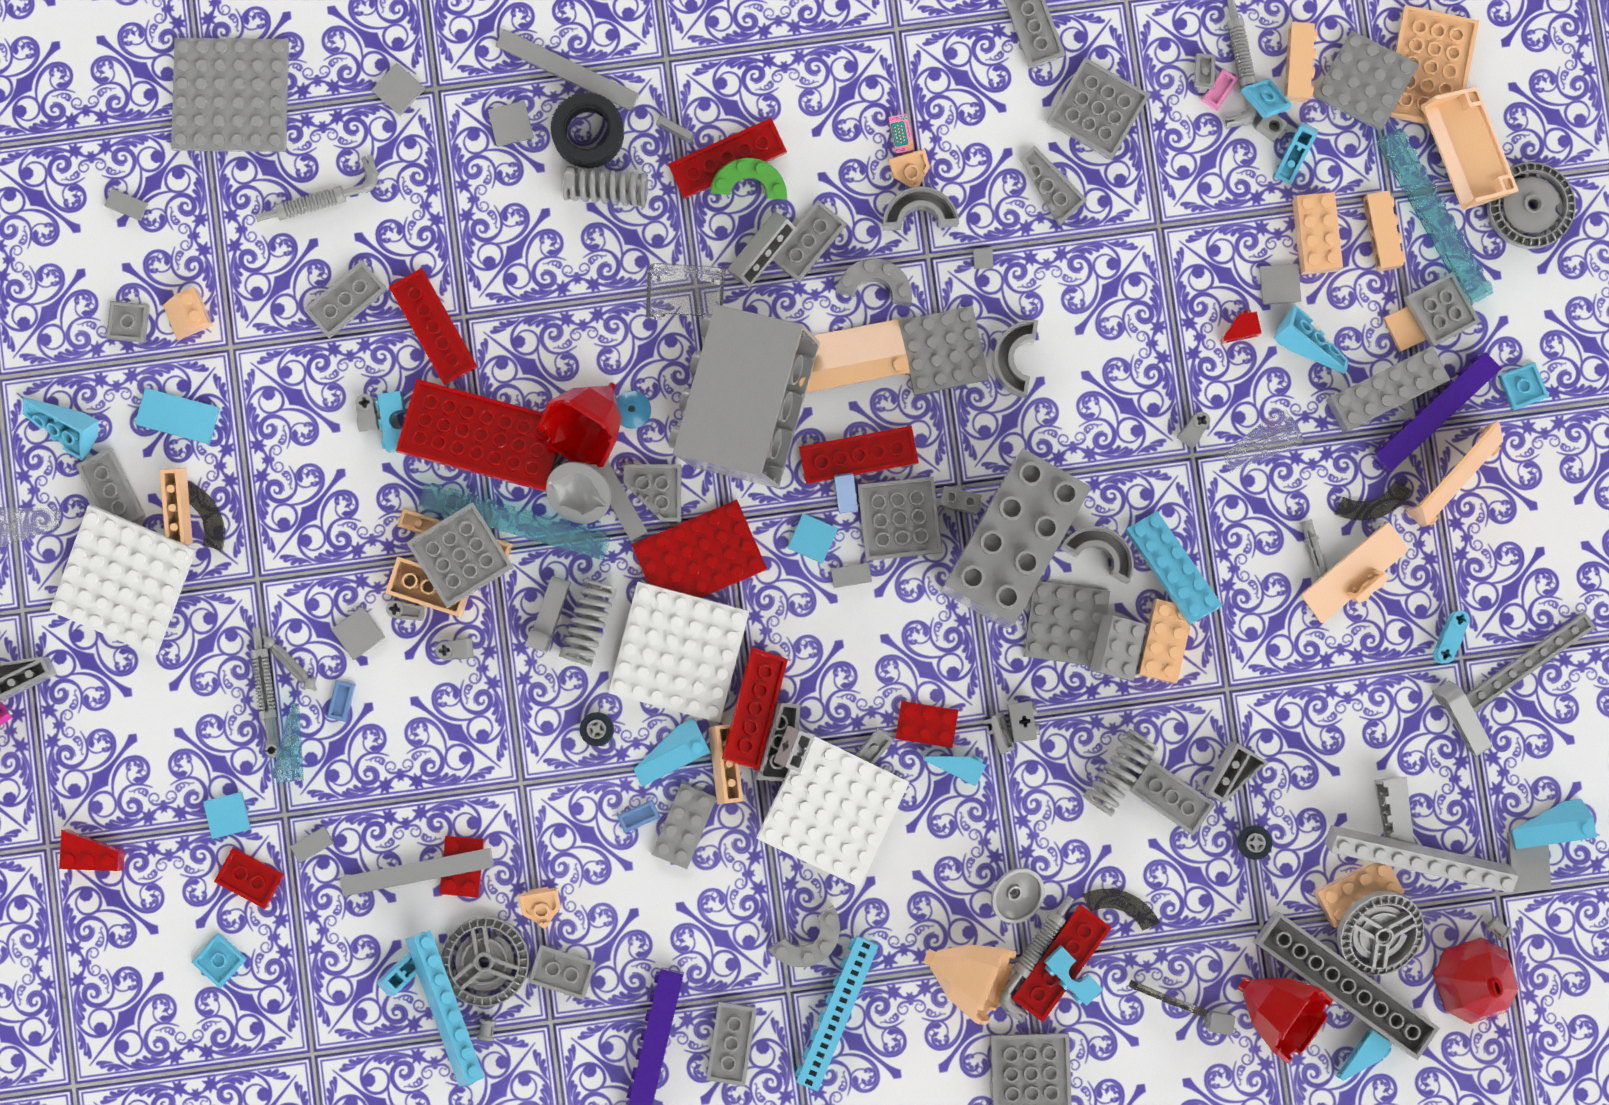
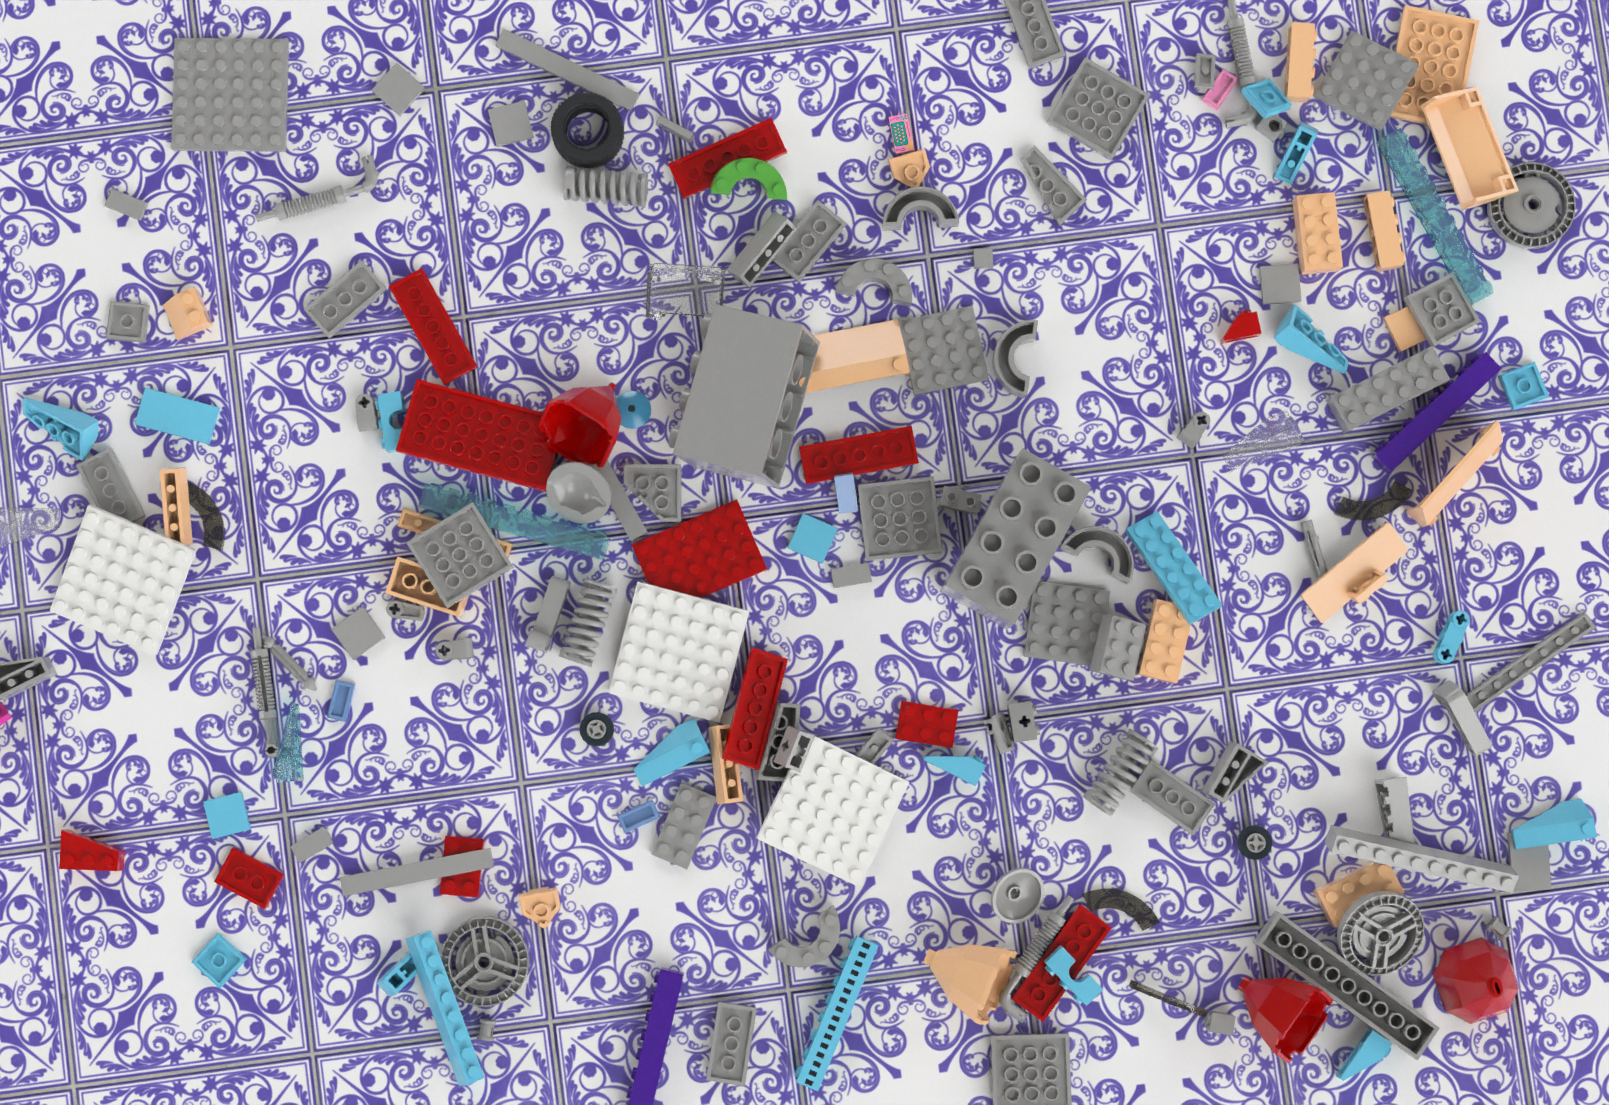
(562, 972): light grey plate -> none

